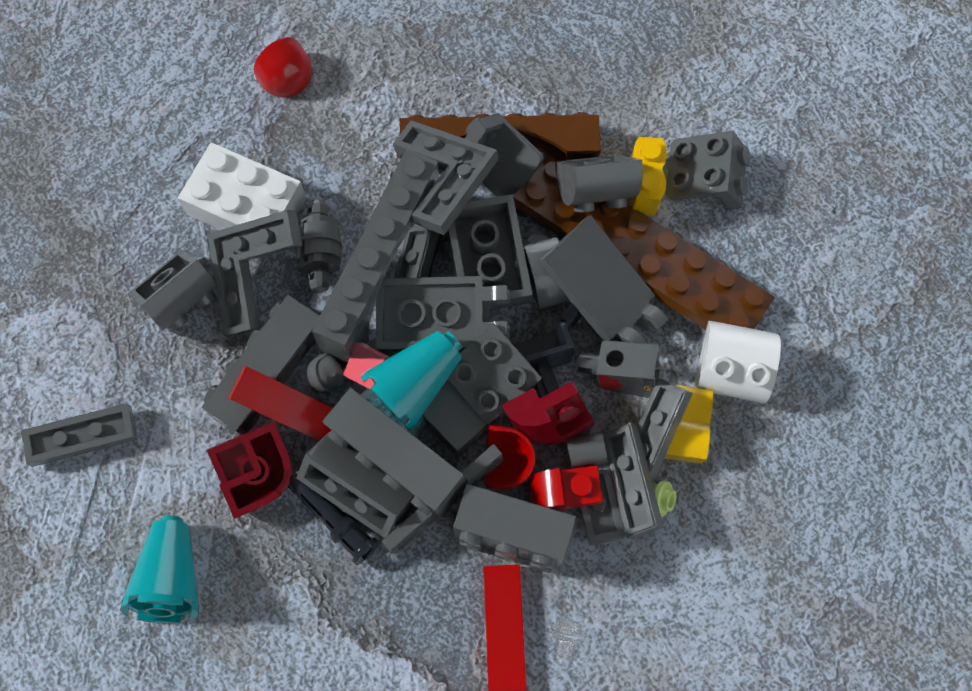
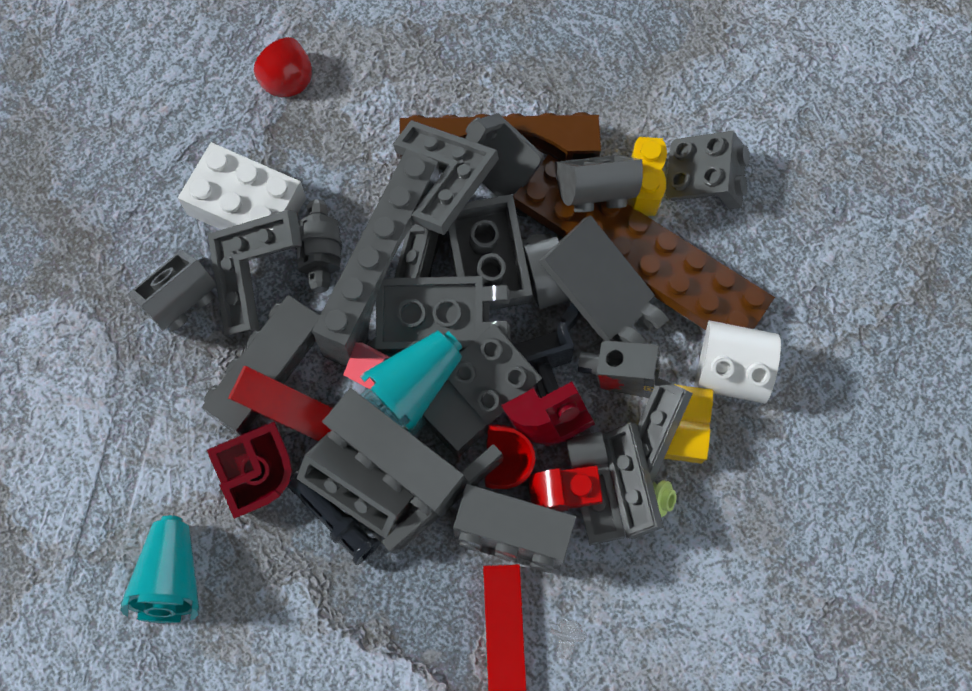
(78, 435): dark grey plate -> none
(325, 373): dark grey piece -> none

